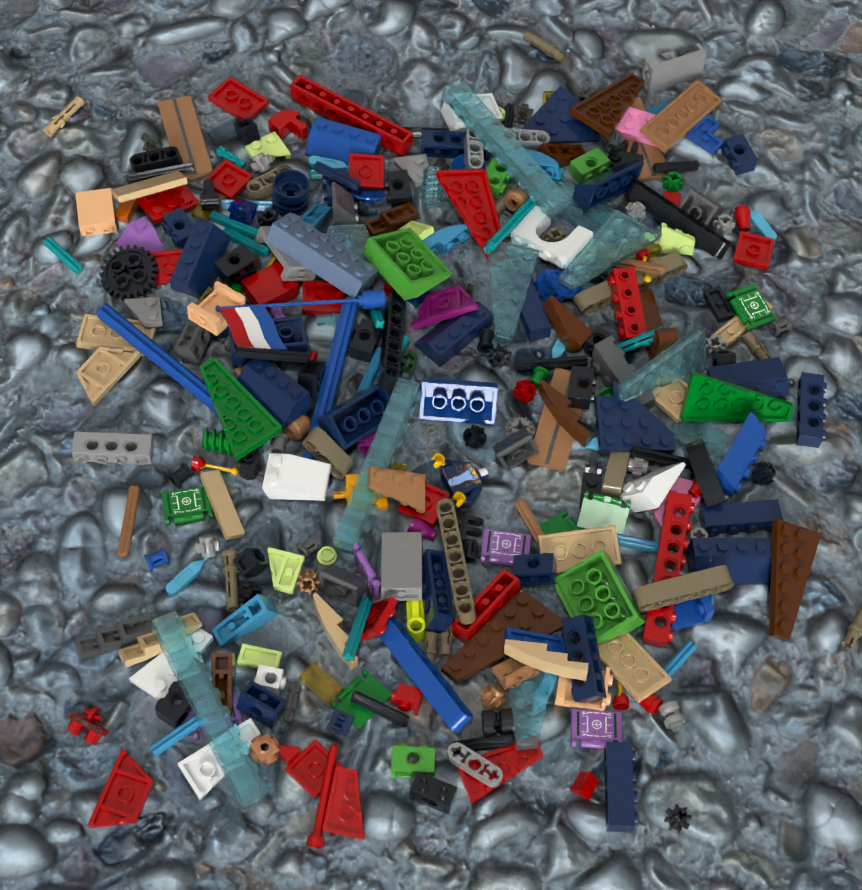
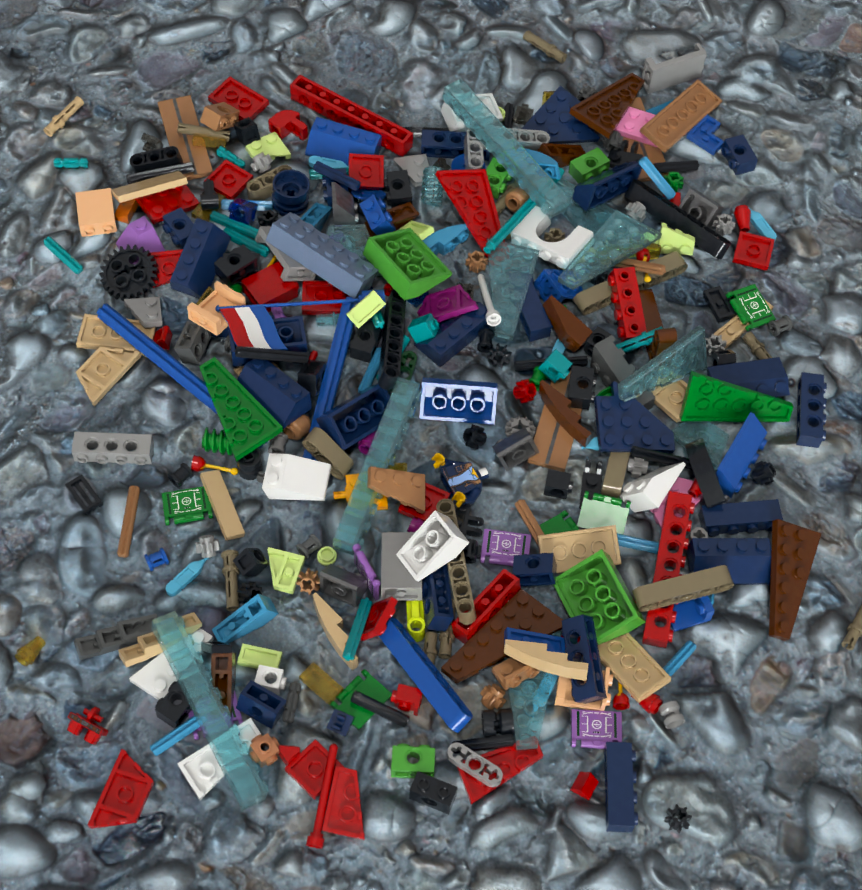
(28, 653): none -> clear yellow cone
(71, 162): none -> teal axle
(92, 506): none -> black tile
(163, 337): none -> red slope
(202, 131): none -> dark tan pin
(208, 141): none -> clear yellow axle
(216, 647): none -> black tile
(220, 116): none -> medium nougat brick
(365, 309): none -> yellowish green tile
(377, 215): none -> blue brick
(423, 328): none -> teal brick
(432, 546): none -> white slope
(476, 261): none -> medium nougat gear
(492, 316): none -> white piece
(555, 366): none -> teal brick
(558, 484): none -> black brick
(657, 178): none -> dark azure axle

